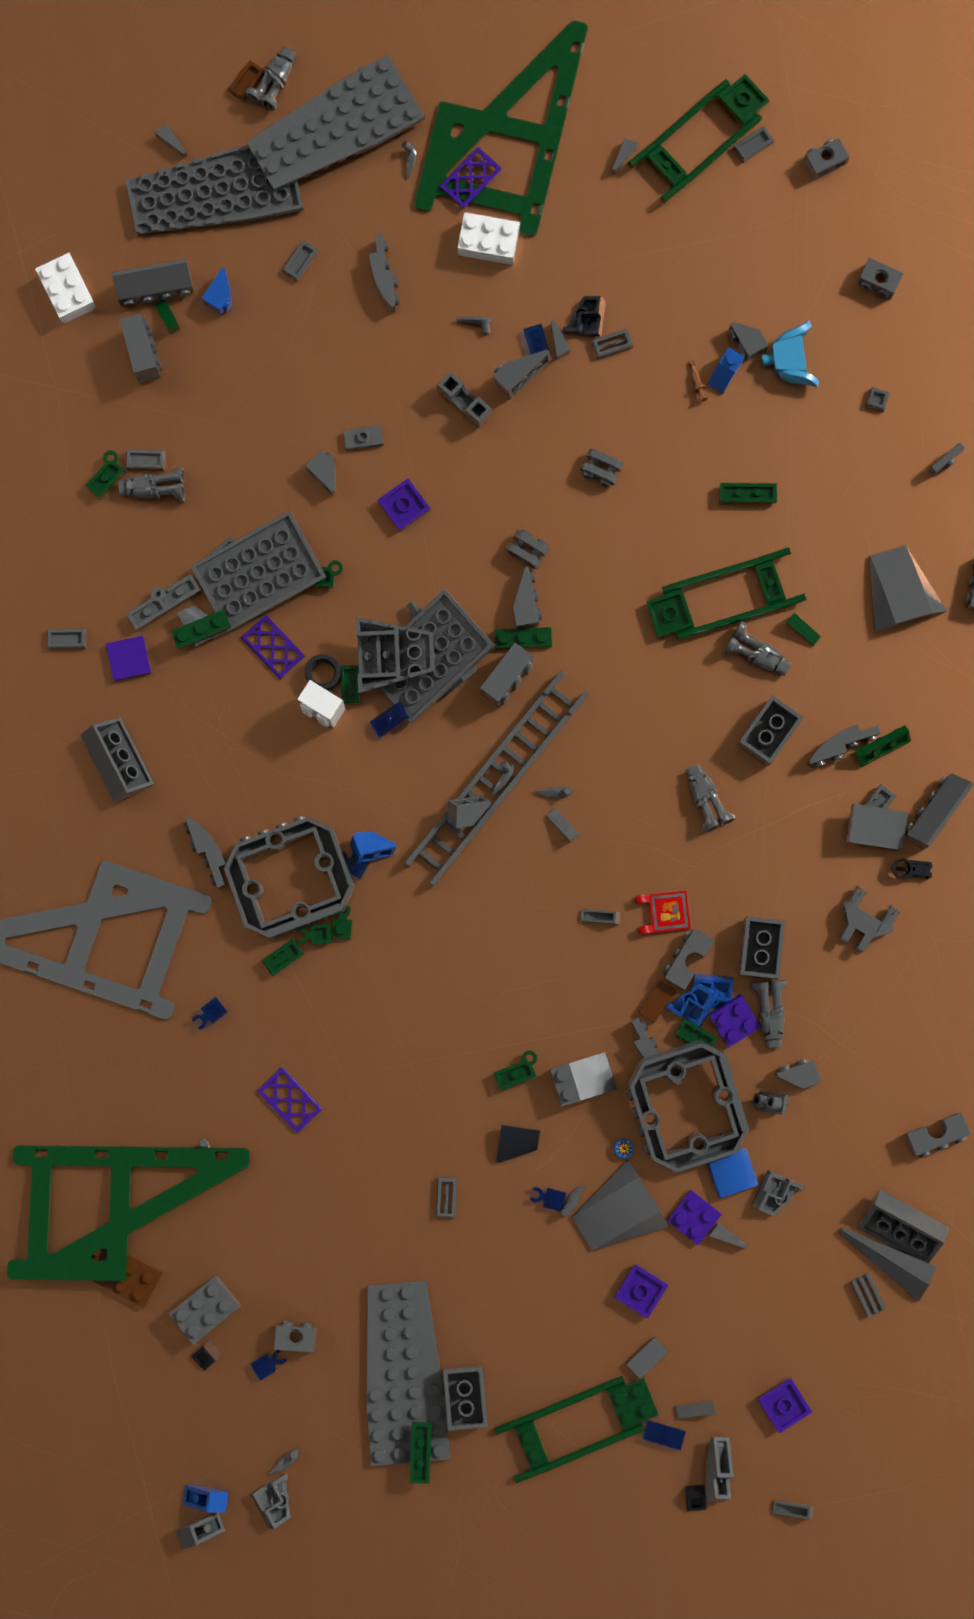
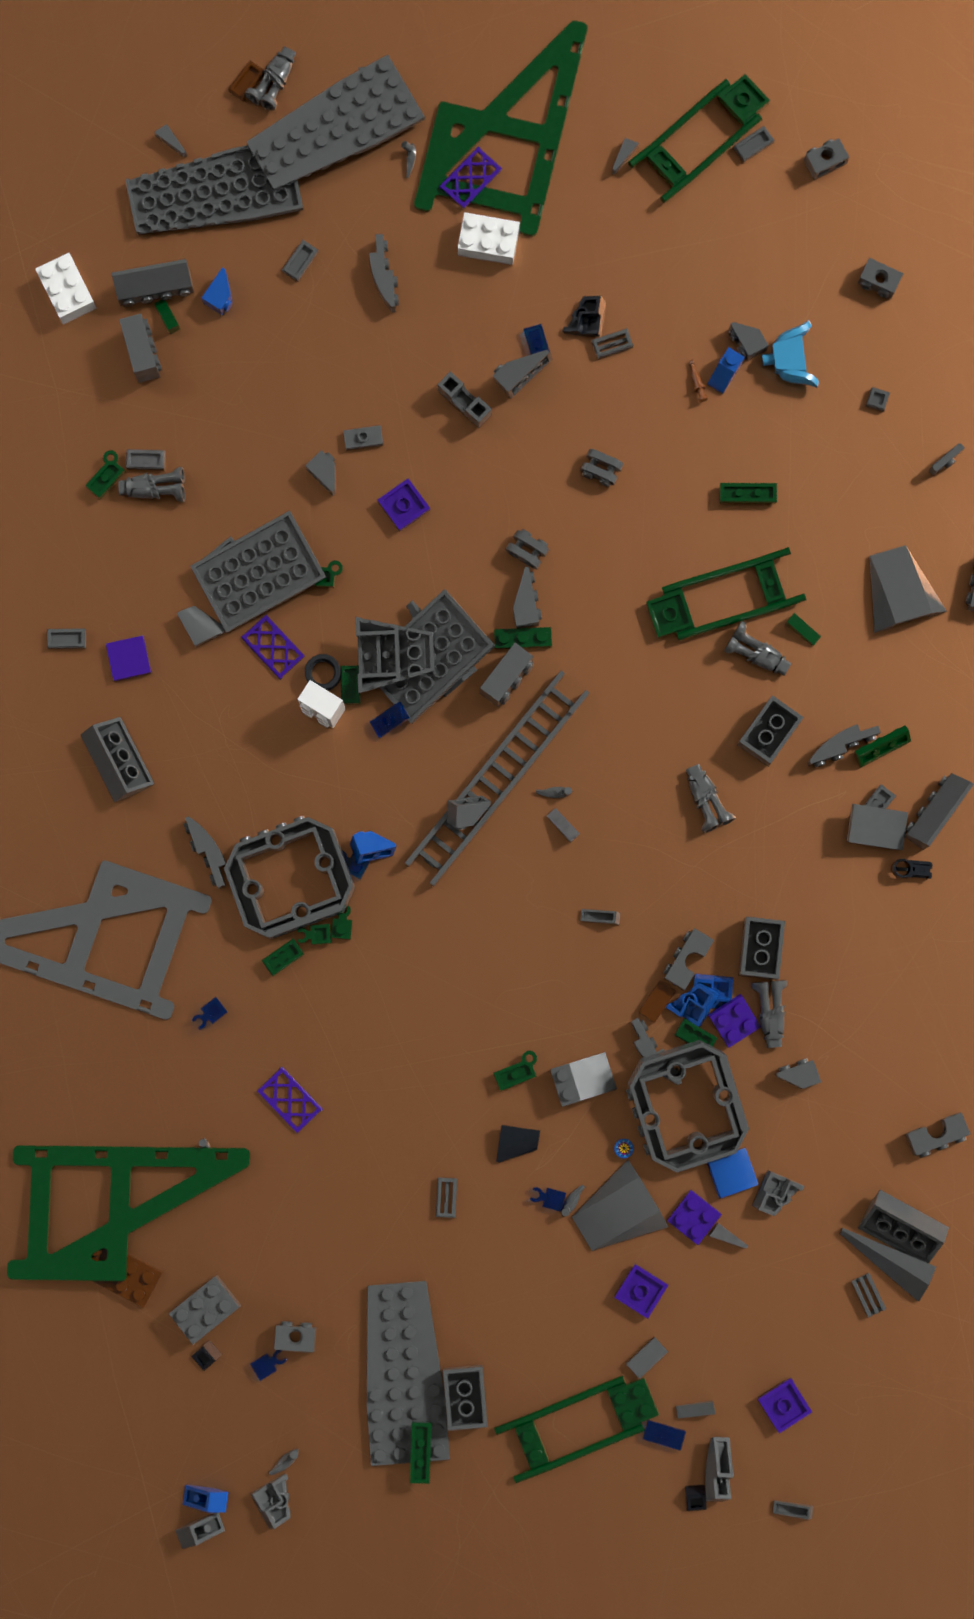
(163, 601): dark grey hinge -> none
(200, 629): dark green plate -> none
(477, 320): dark grey bar -> none
(505, 777): dark grey bar -> none
(560, 343): dark grey piece -> none
(667, 912): red flag -> none
(770, 1102): dark grey hips -> none
(863, 923): dark grey connector -> none

